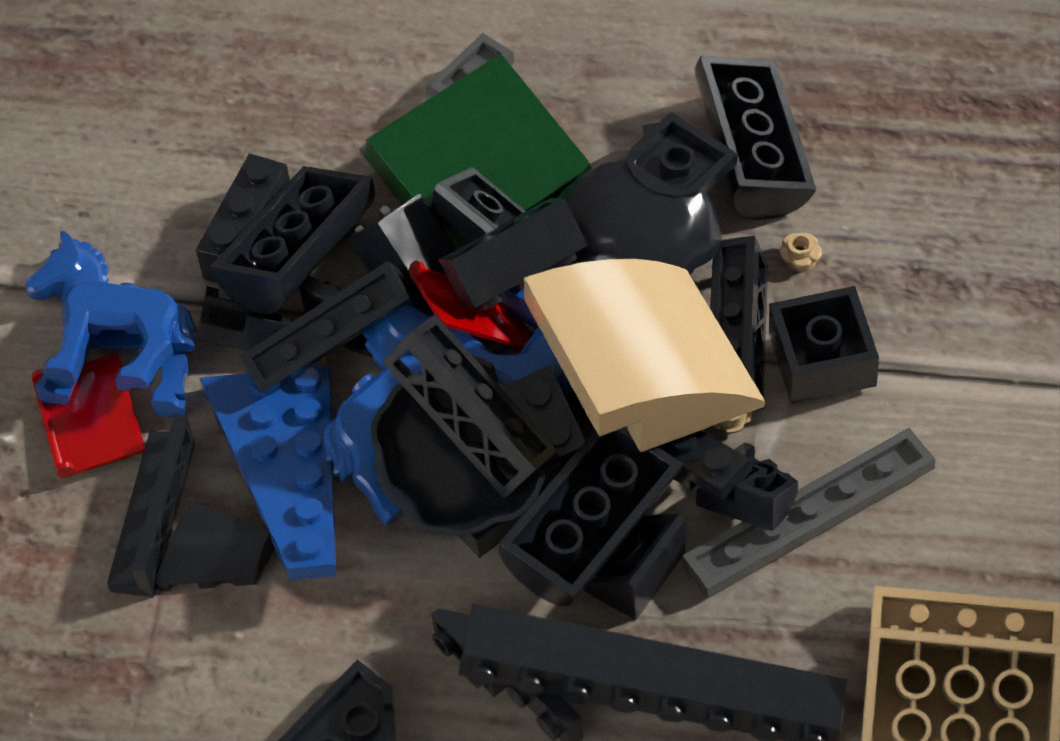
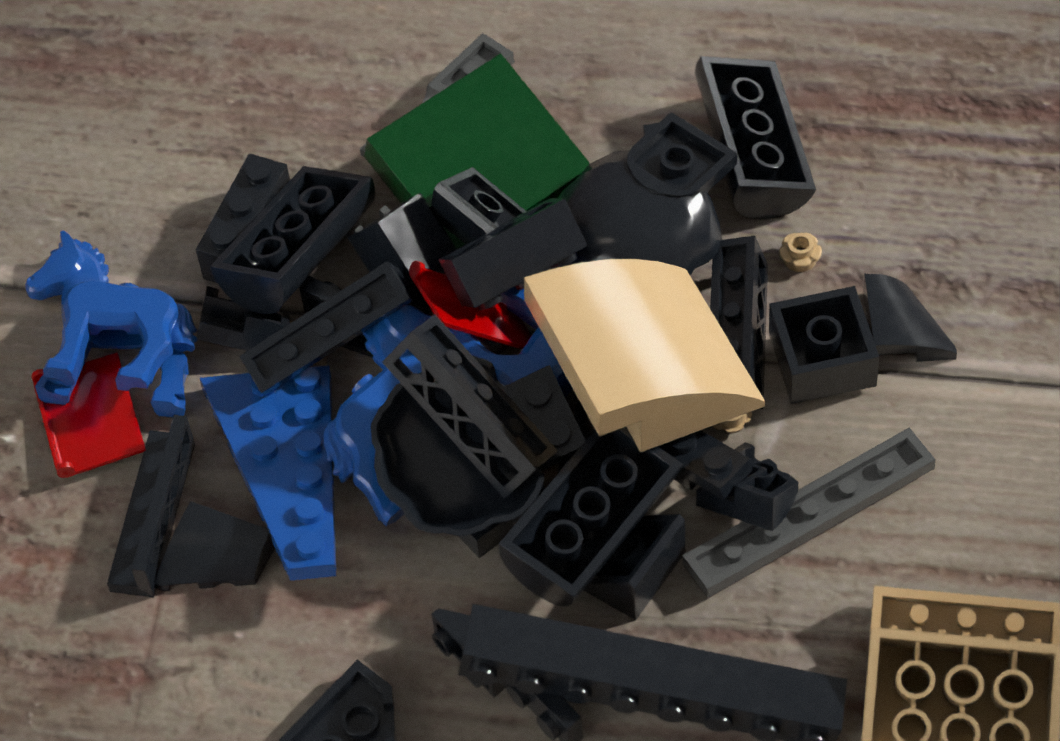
(901, 321): none -> black slope

